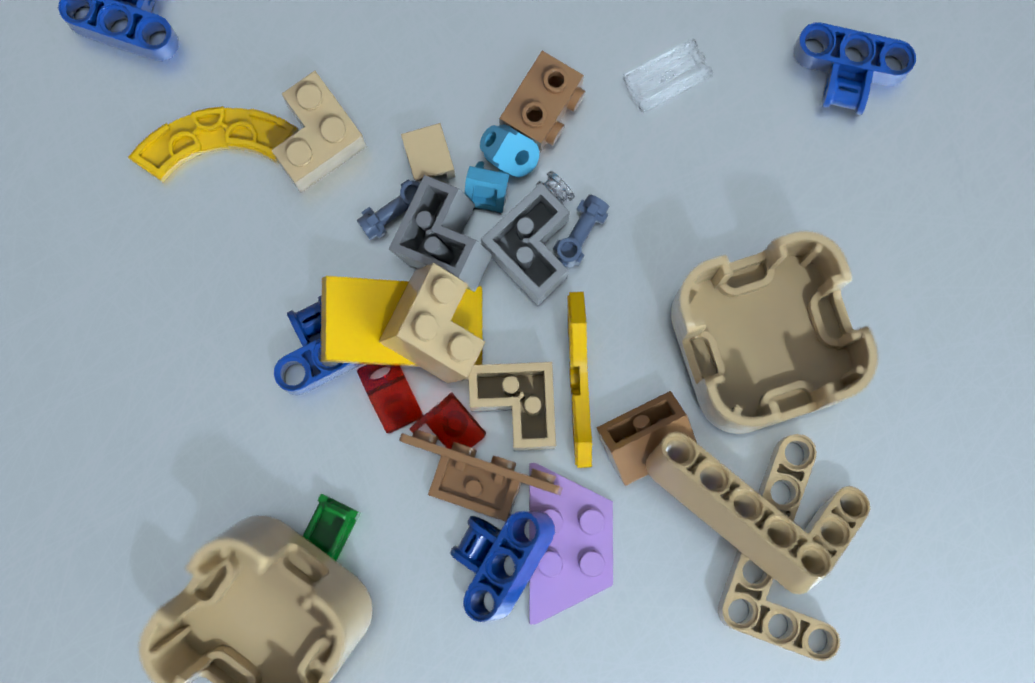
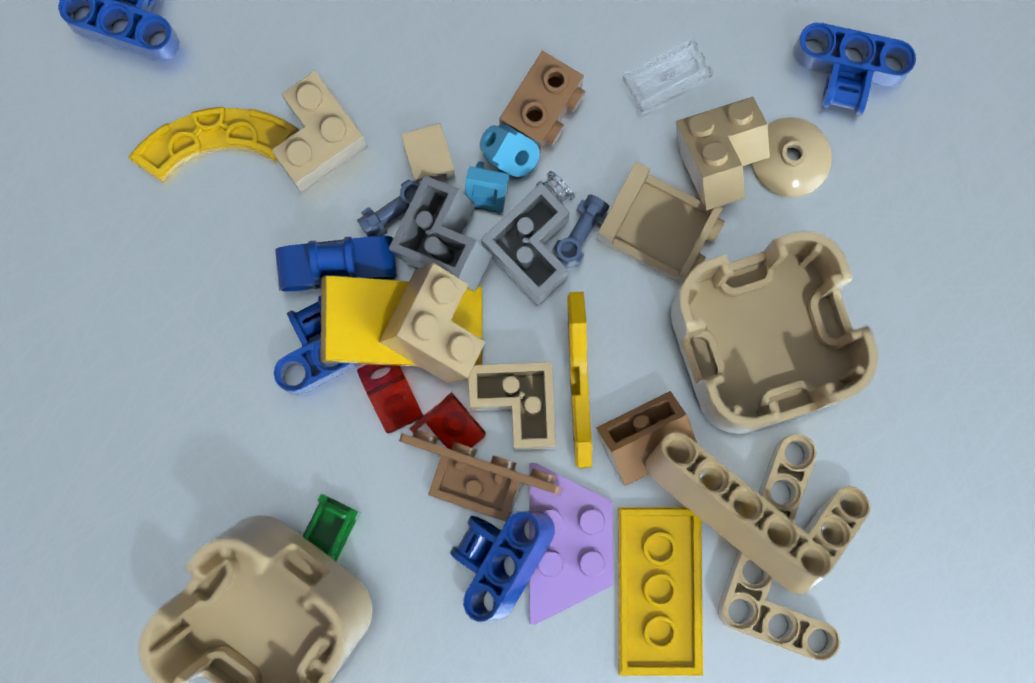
(304, 265): none -> blue piece
(659, 225): none -> tan panel
(659, 592): none -> yellow tile
(719, 145): none -> tan brick
(788, 176): none -> tan dish

